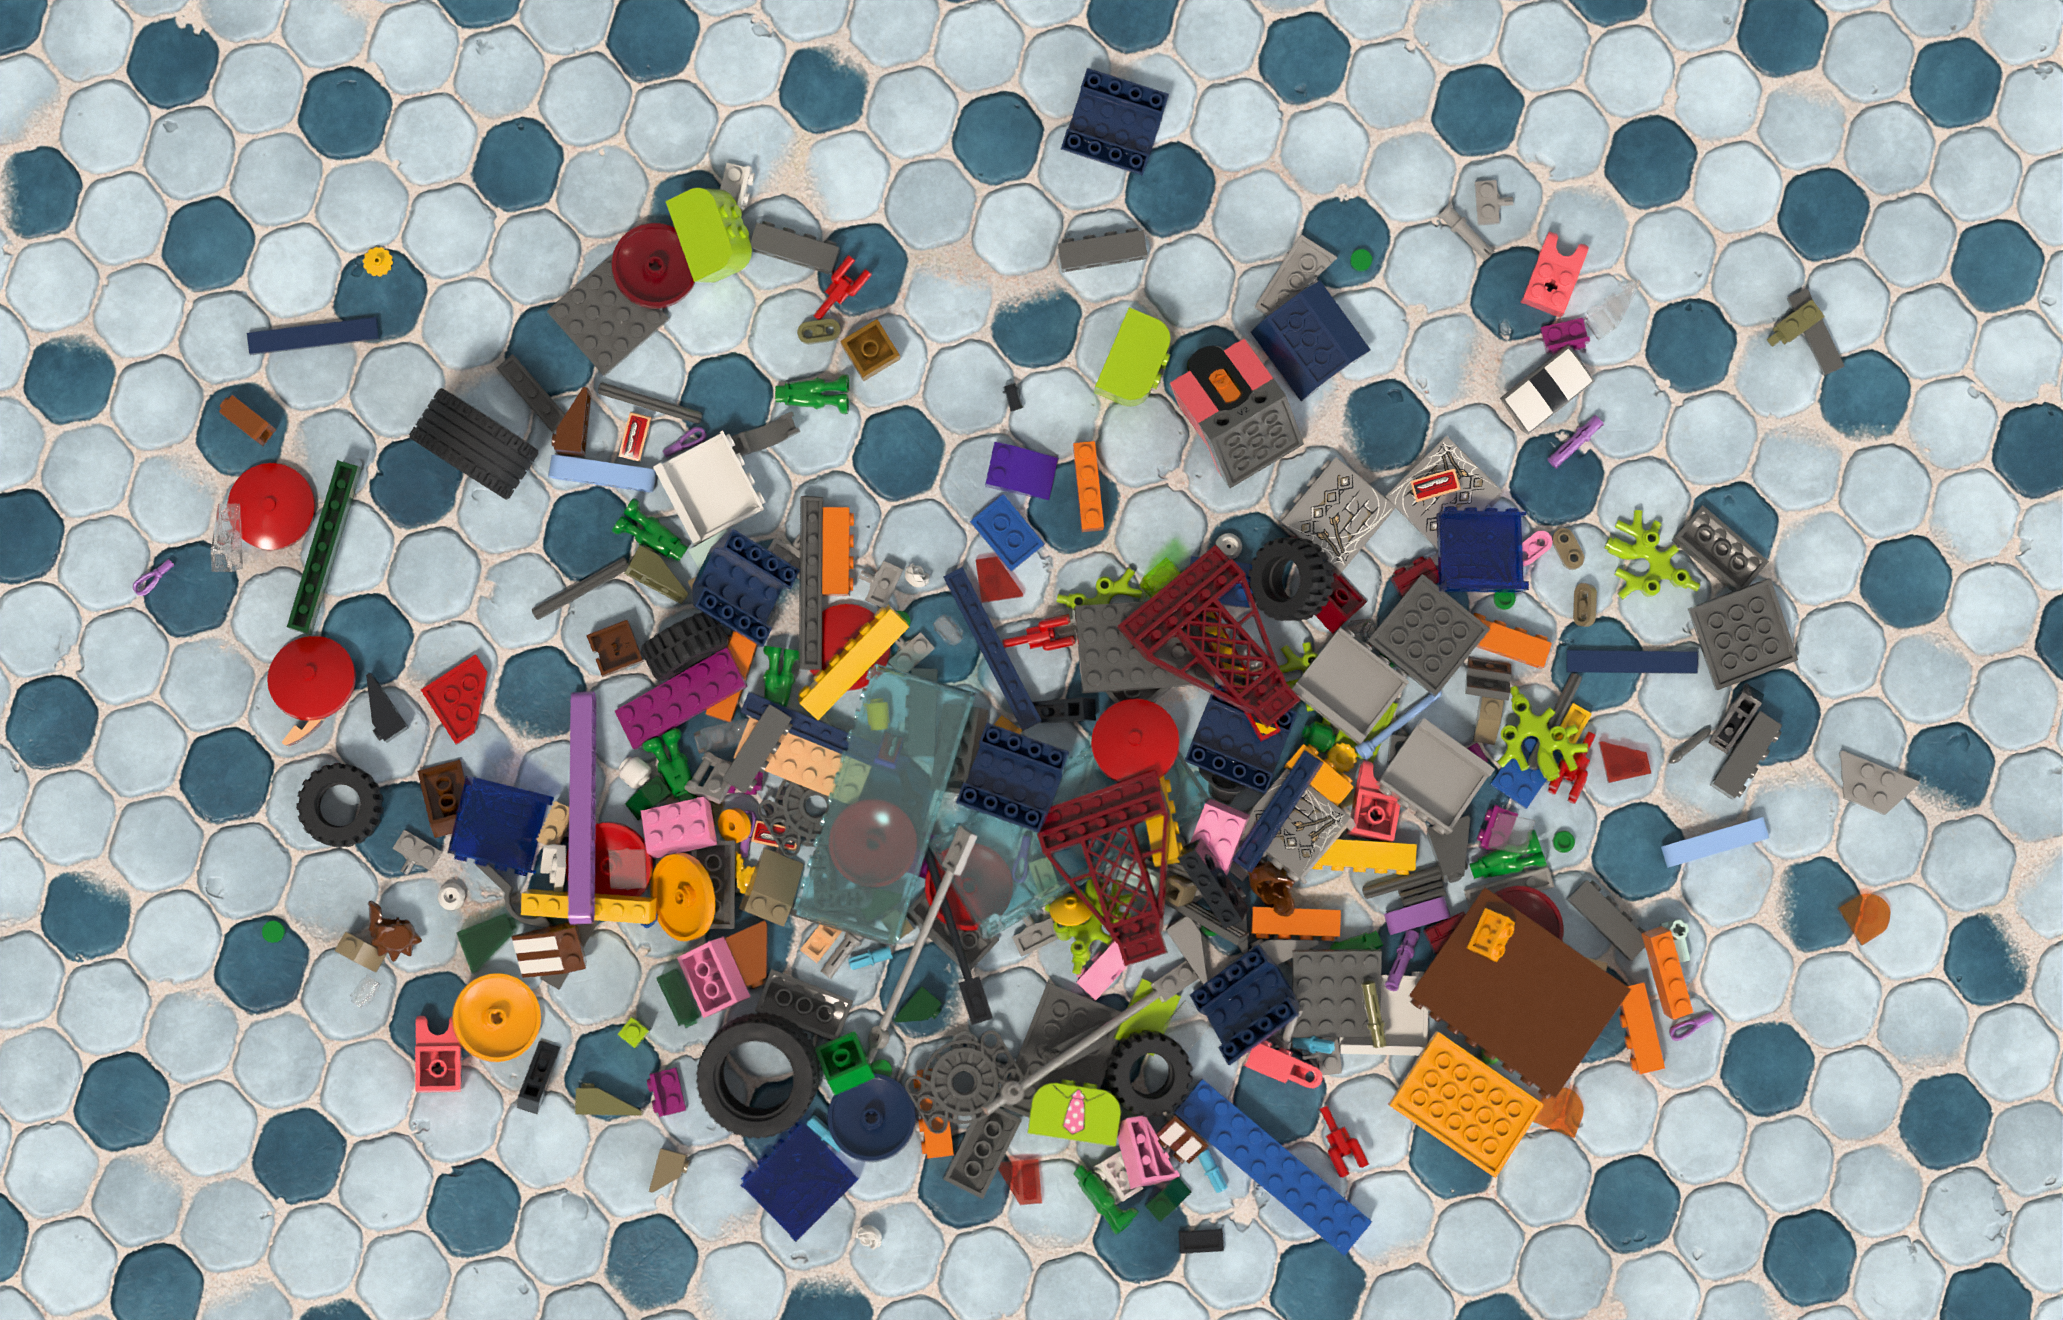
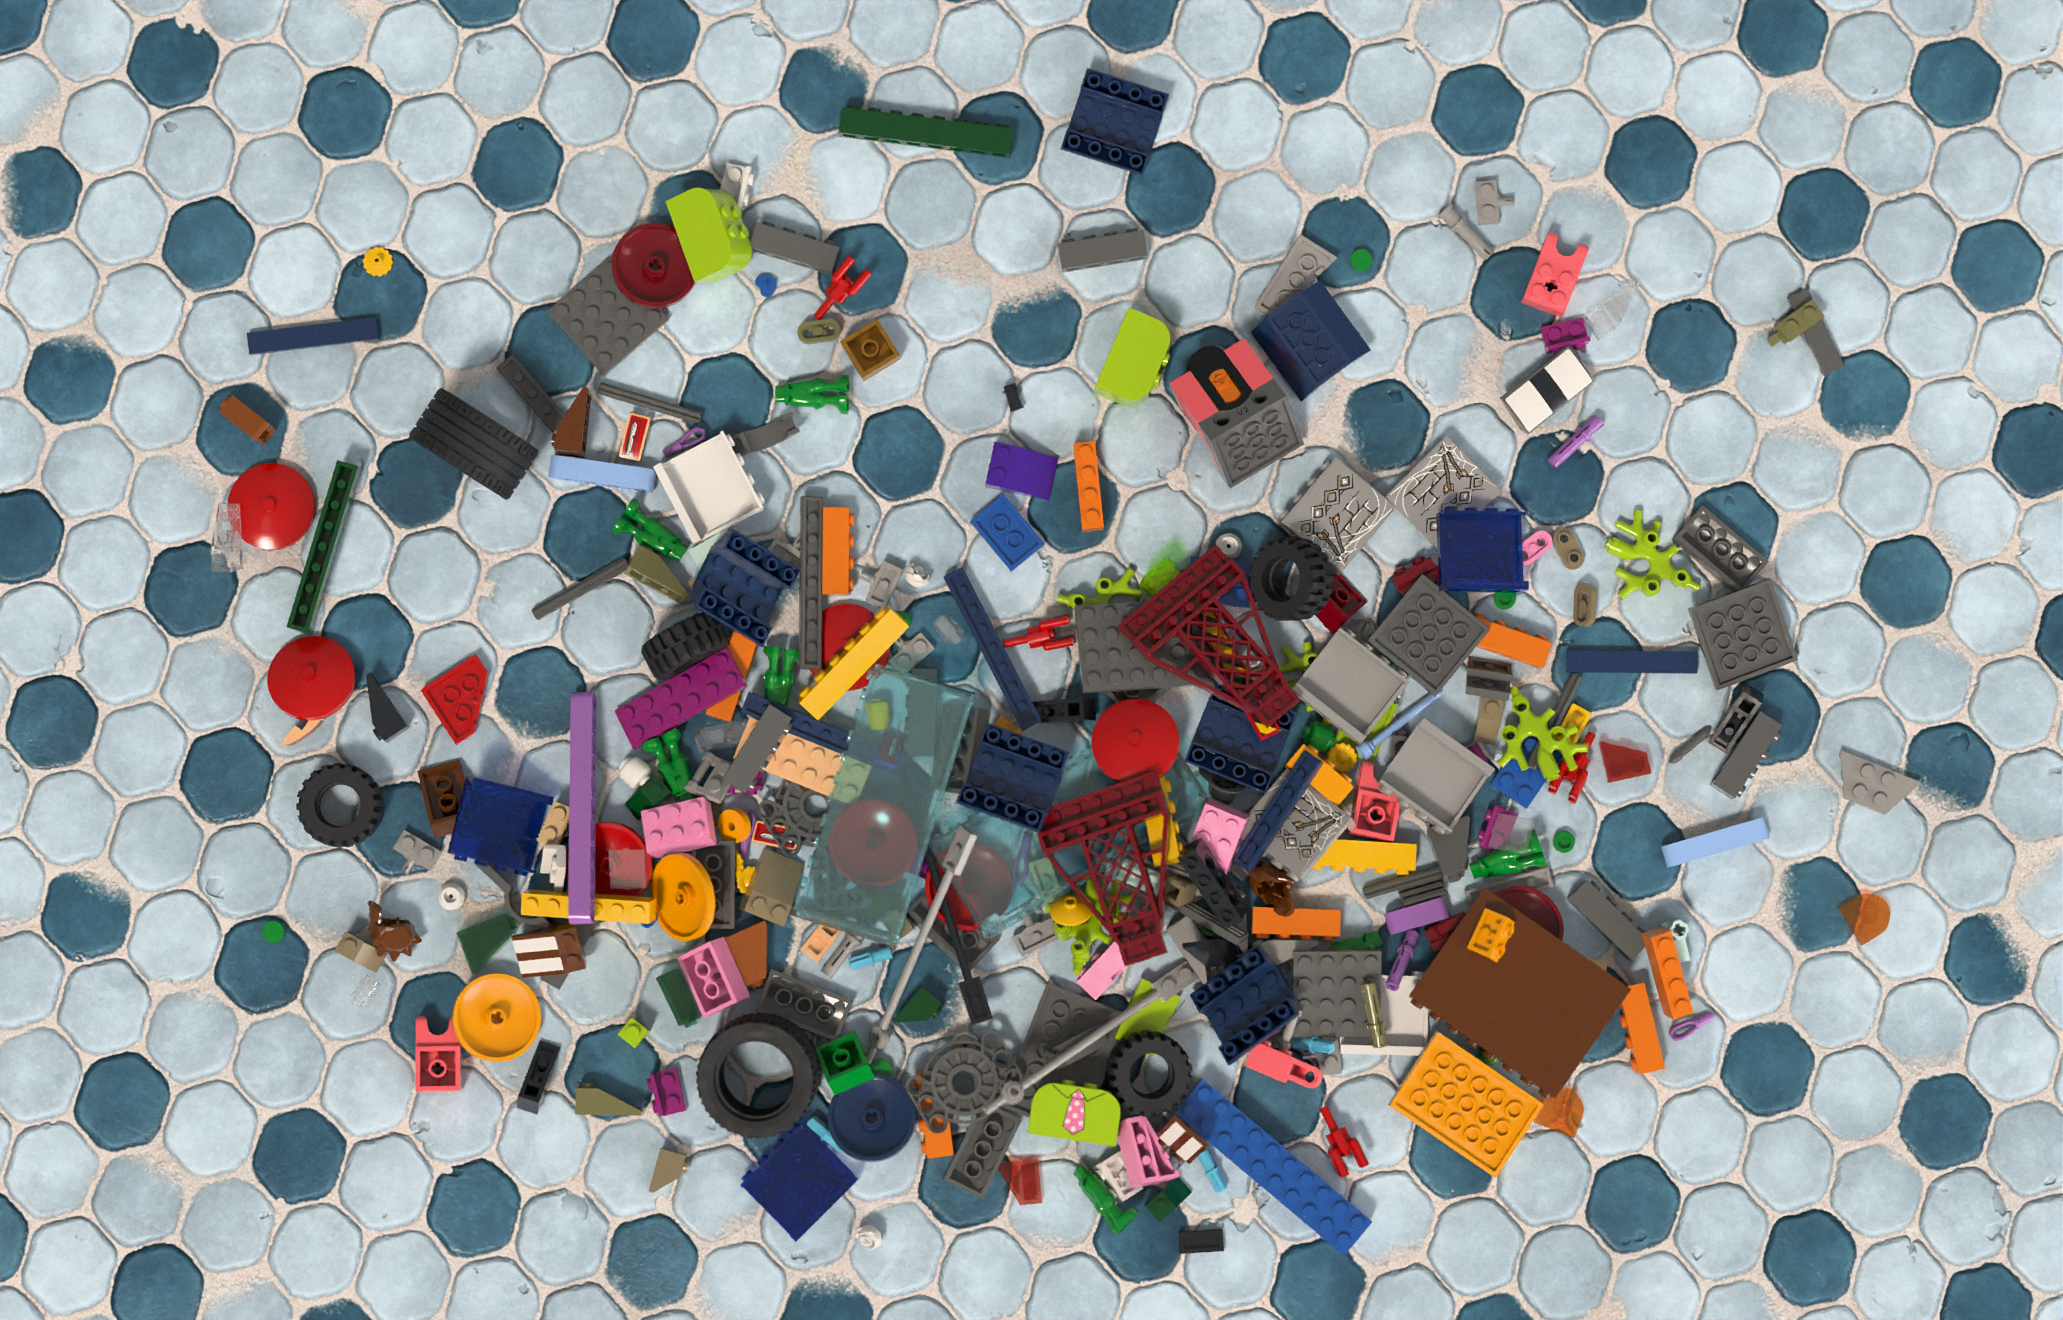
(162, 569): medium lavender piece -> none
(624, 643): reddish brown piece -> none
(766, 284): none -> blue piece
(925, 132): none -> dark green brick
(995, 581): clear red wing -> none
(1212, 953): none -> black slope
(1435, 485): slope -> none

